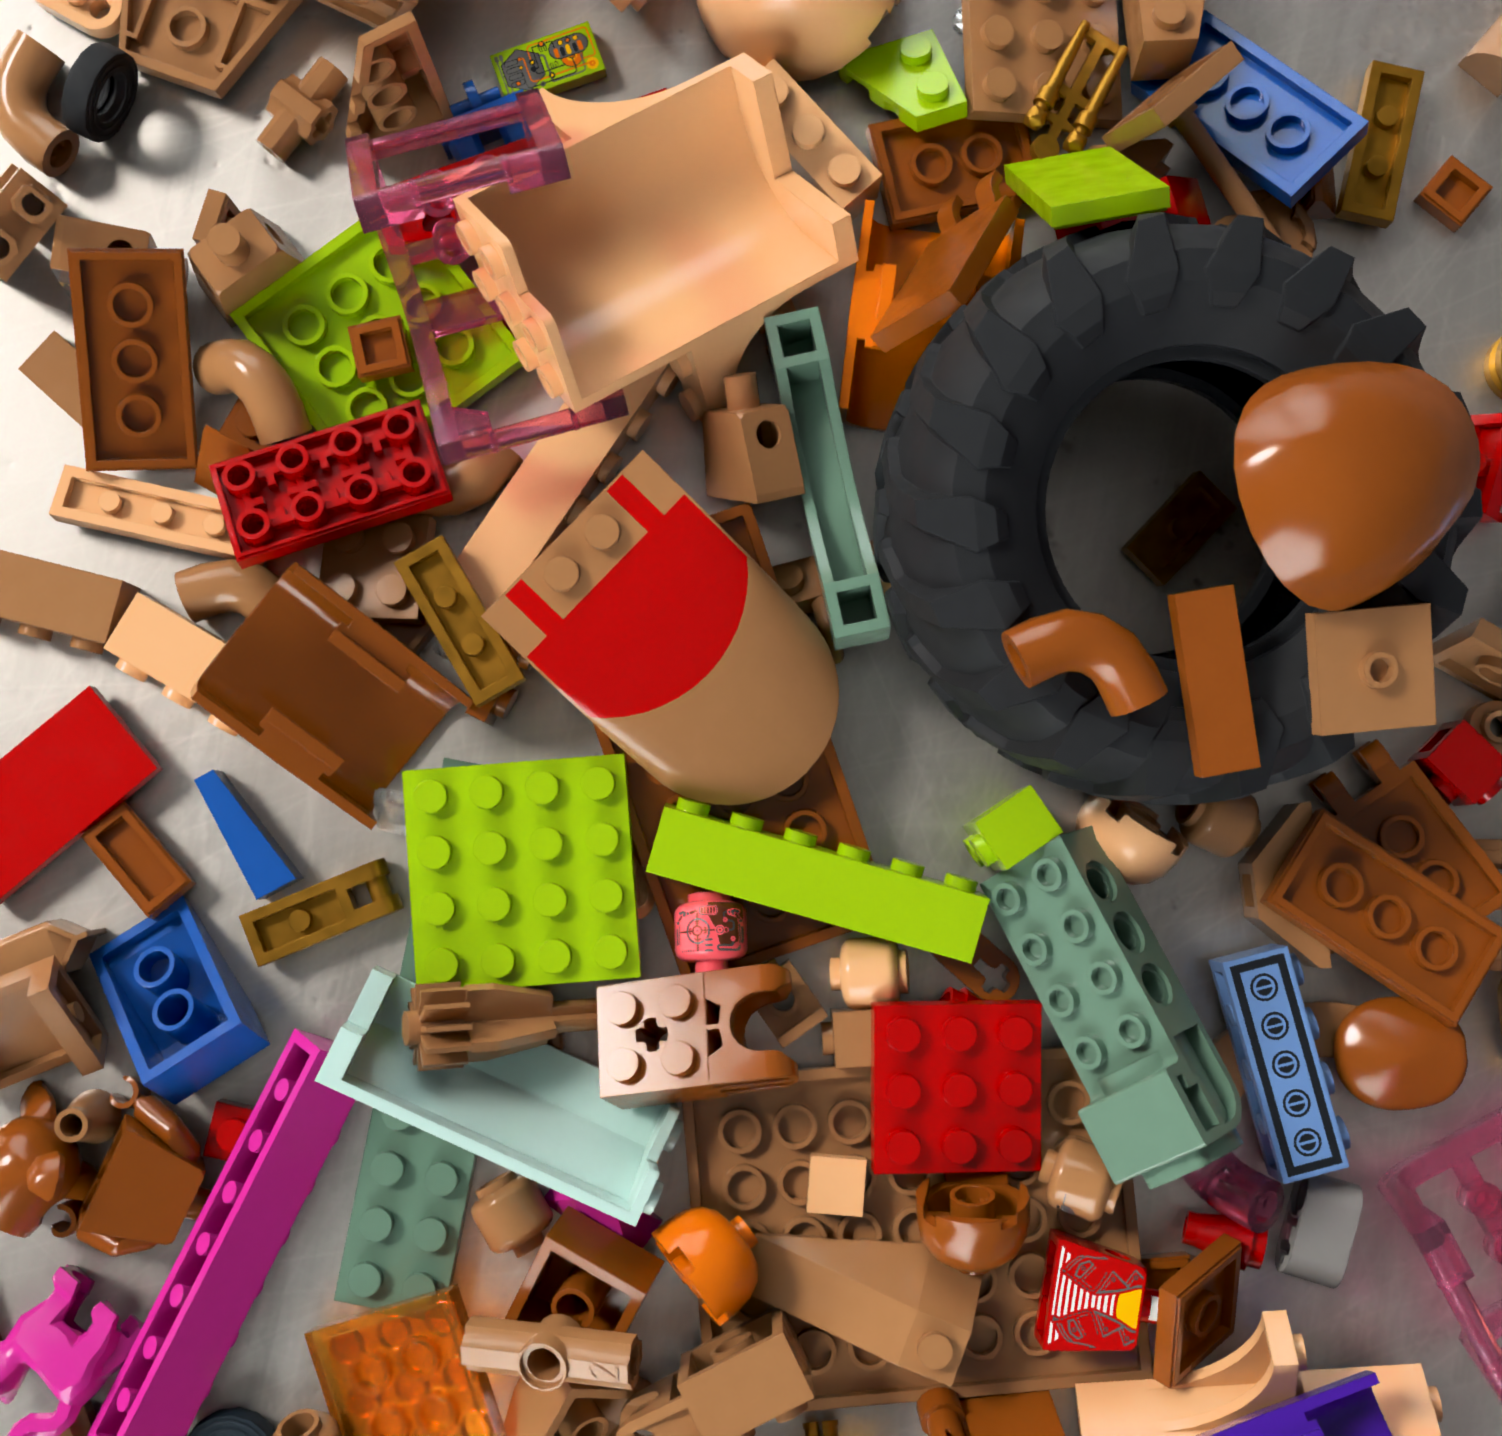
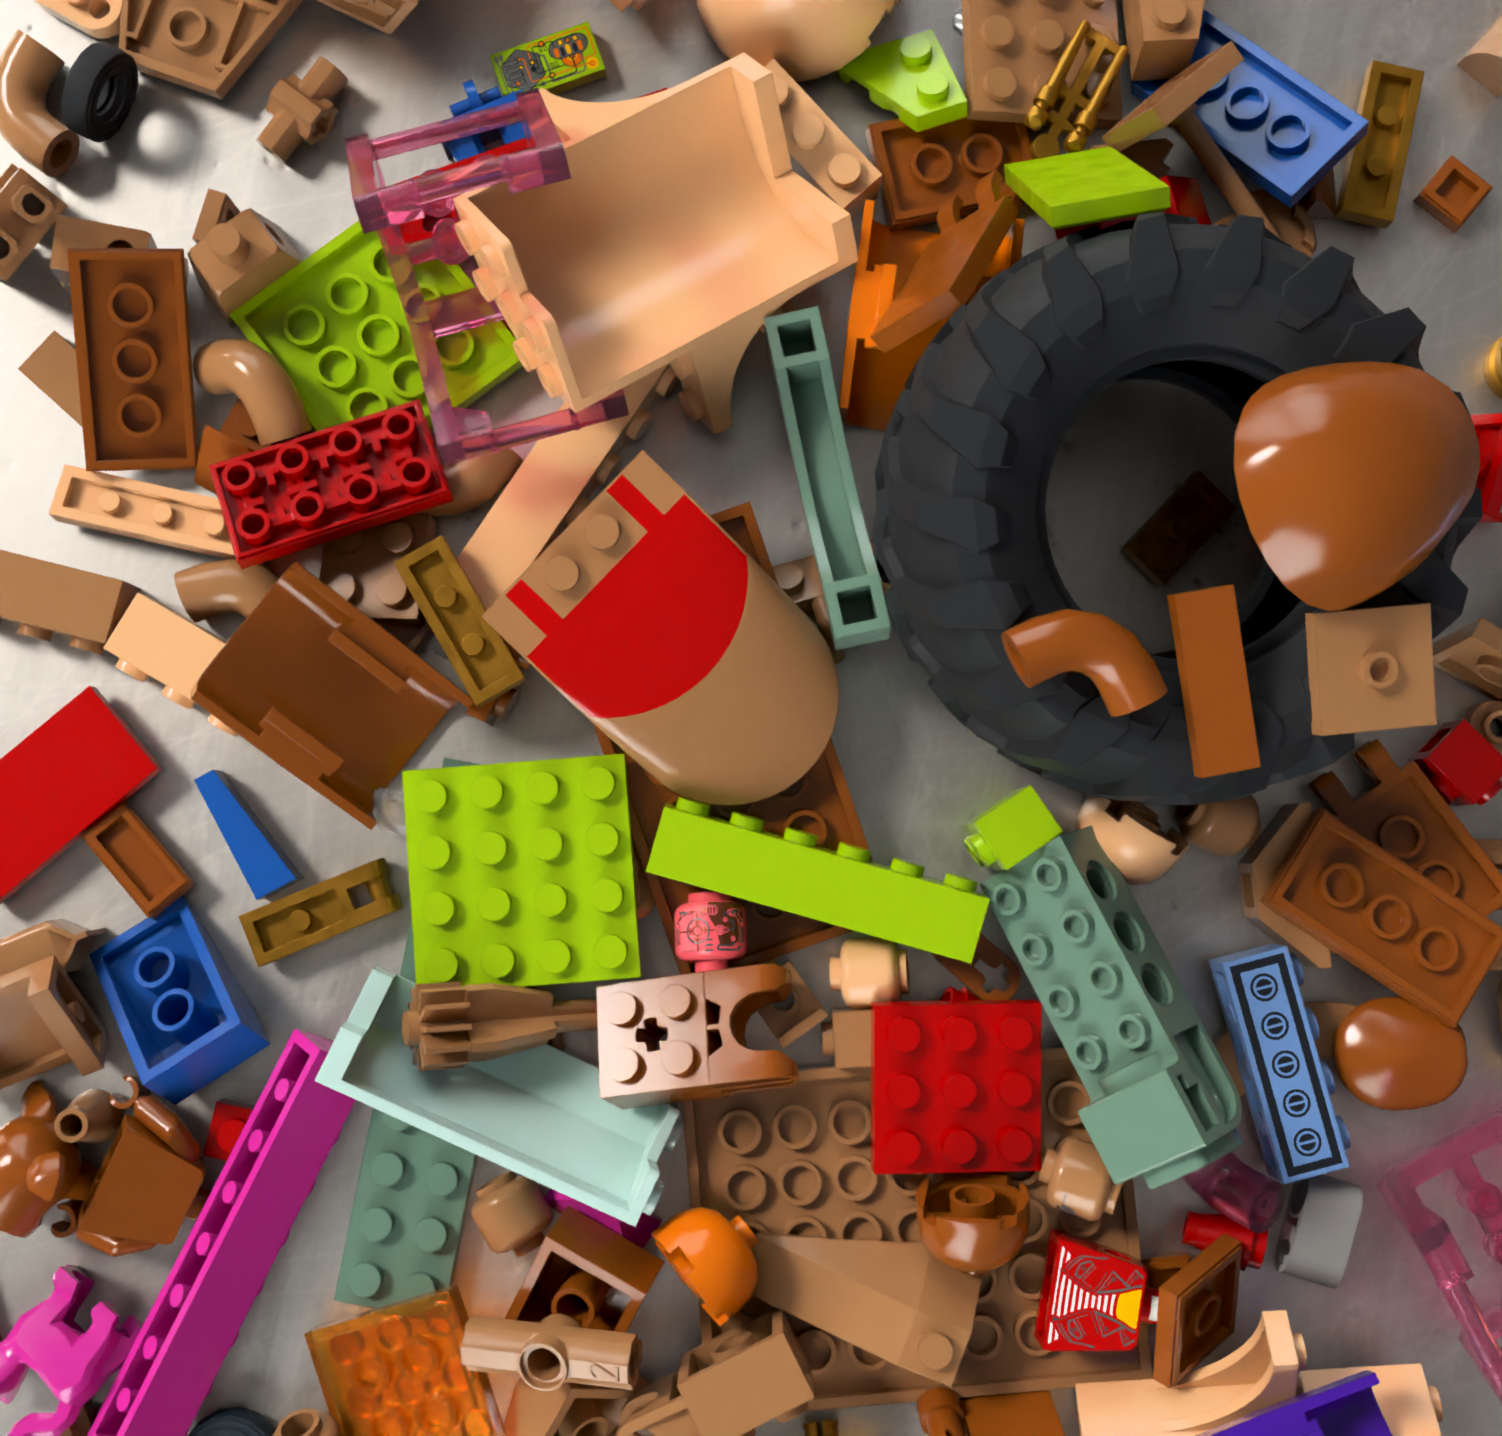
(381, 349): dark orange tile -> none
(394, 82): medium nougat wedge -> none
(750, 446): medium nougat torso -> none
(836, 1184): light nougat tile -> none

